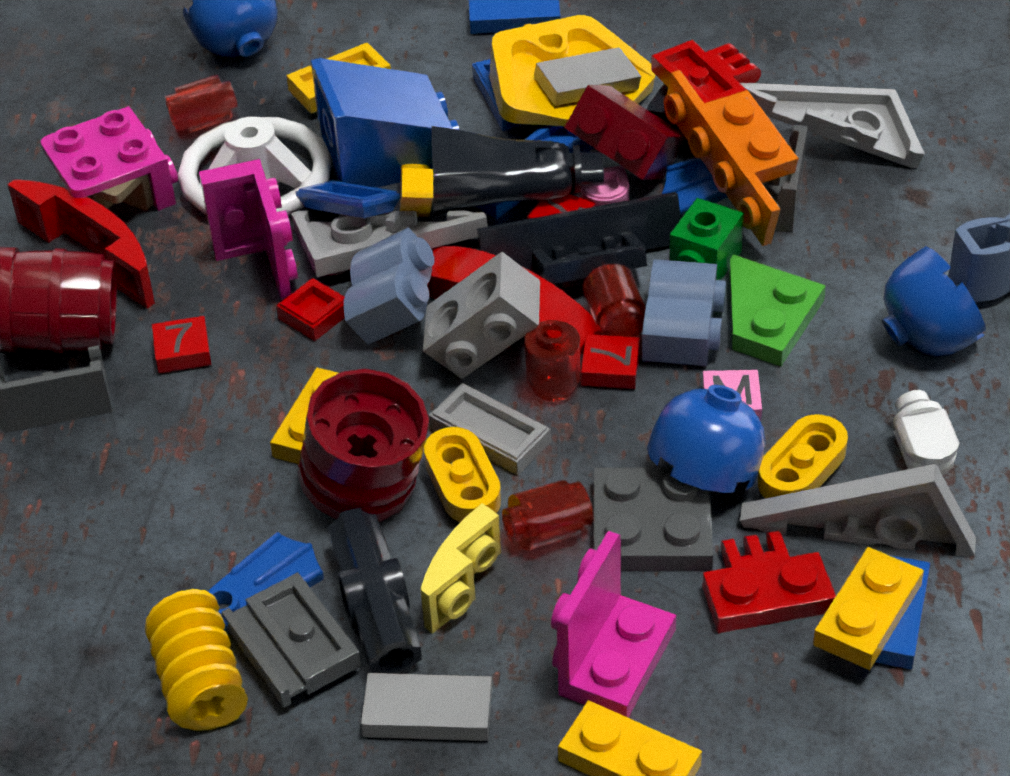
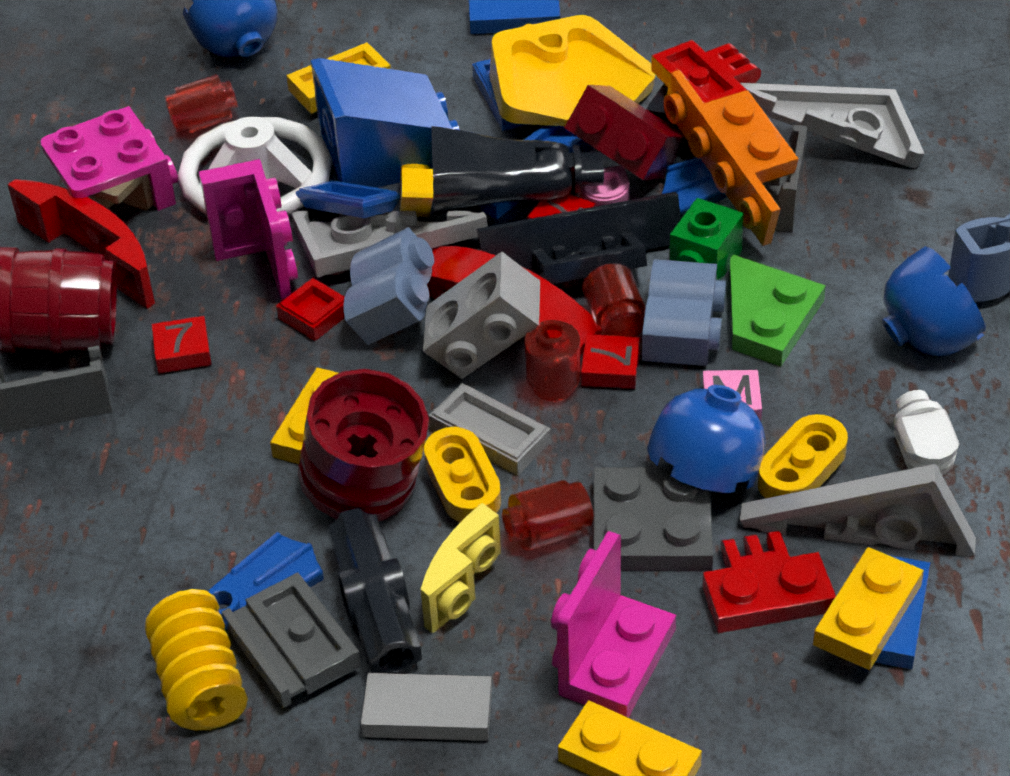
(568, 77): light grey tile -> none

